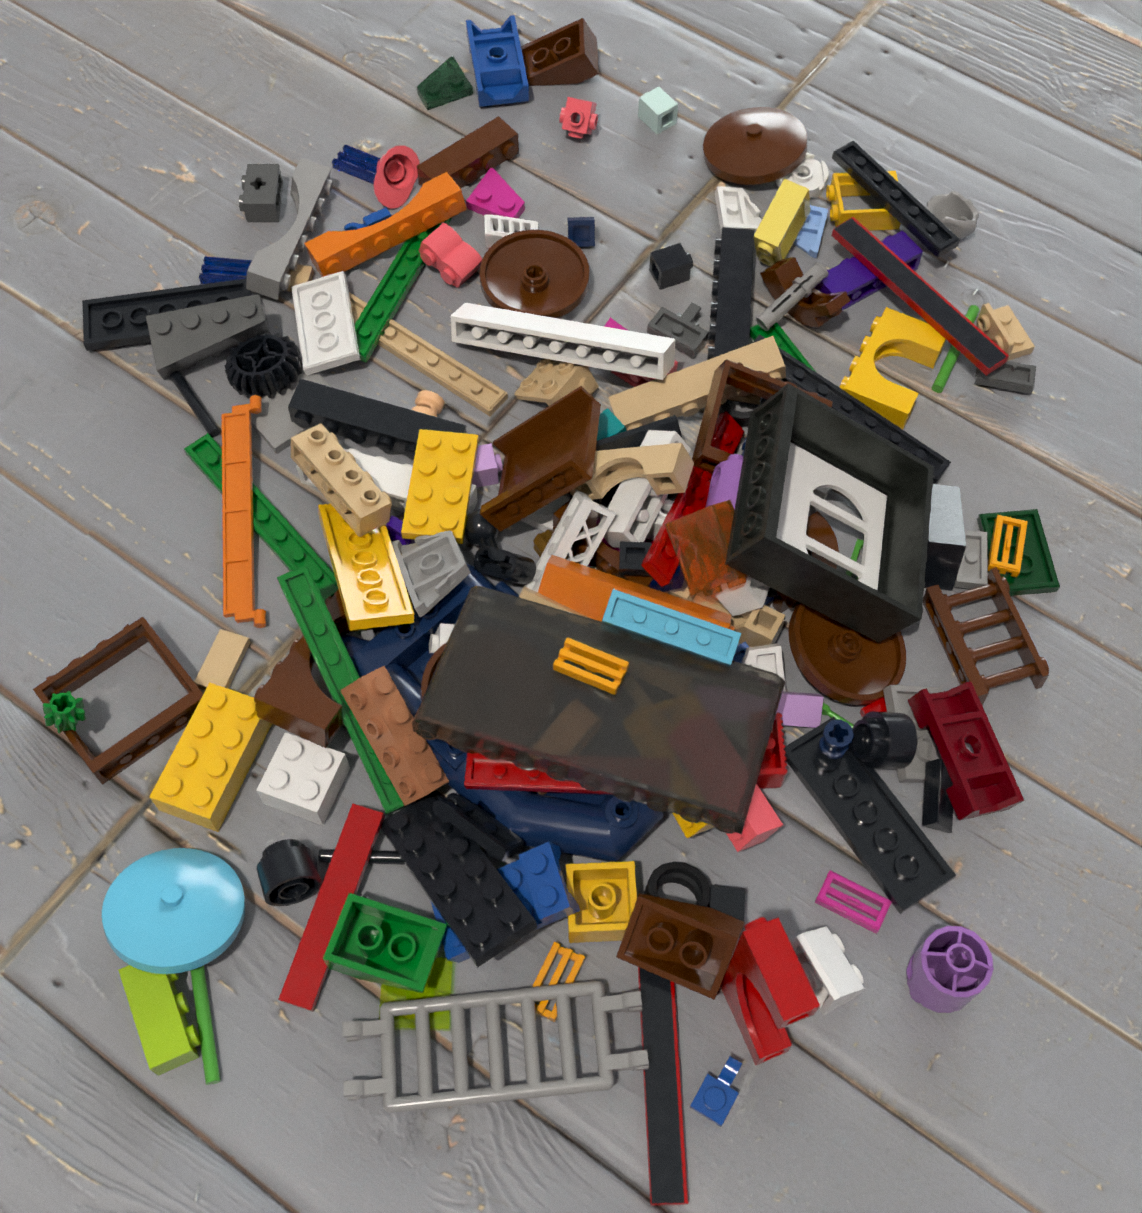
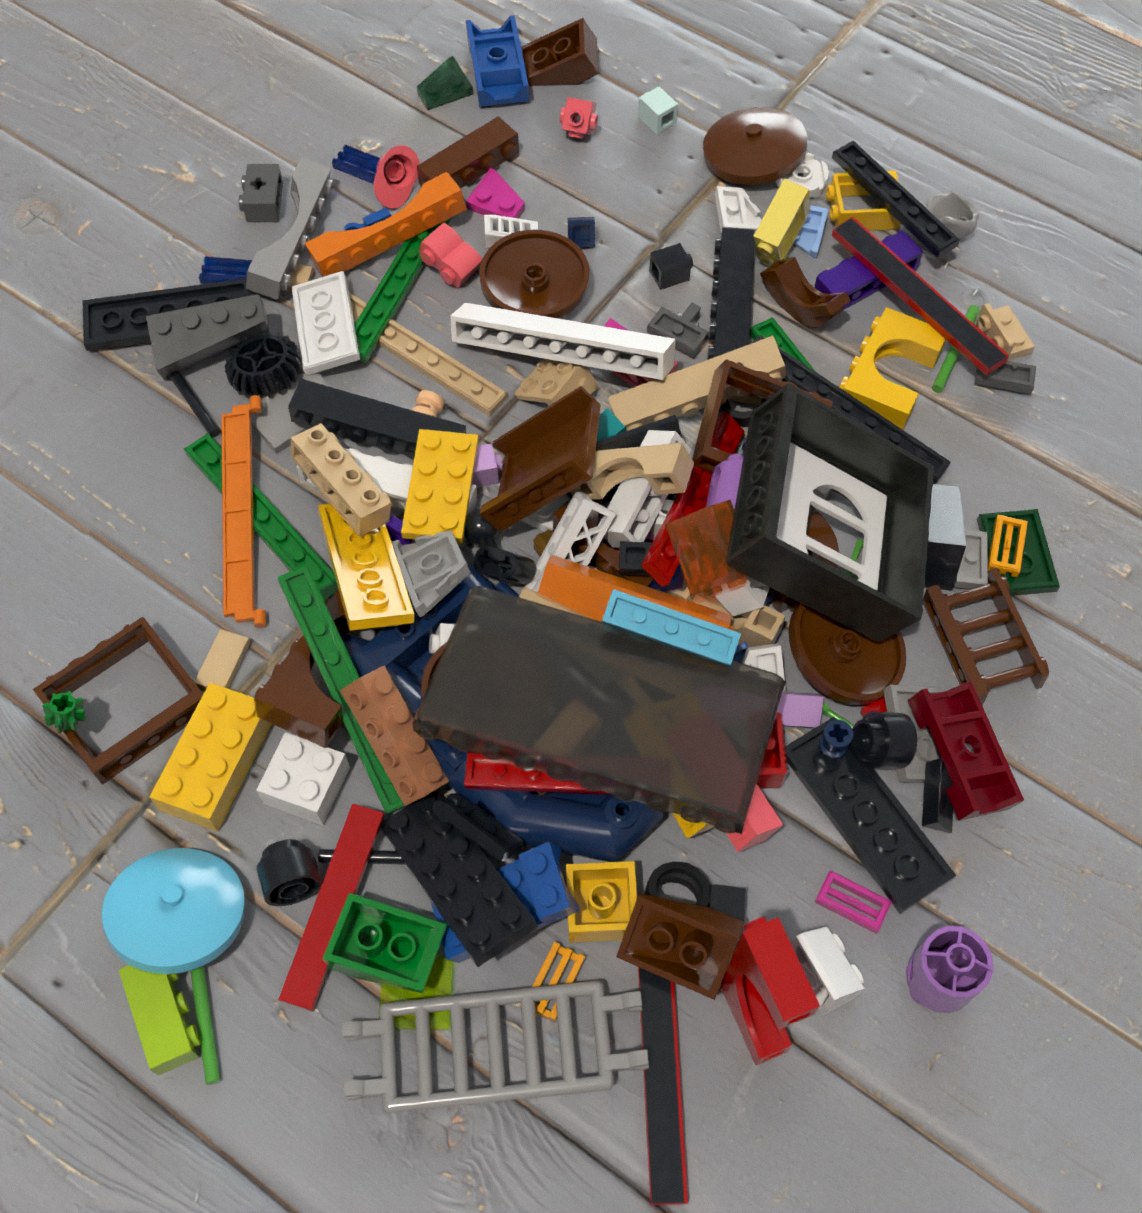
(591, 660): light orange tile -> none
(715, 1095): blue plate -> none
(801, 288): light grey pin -> none

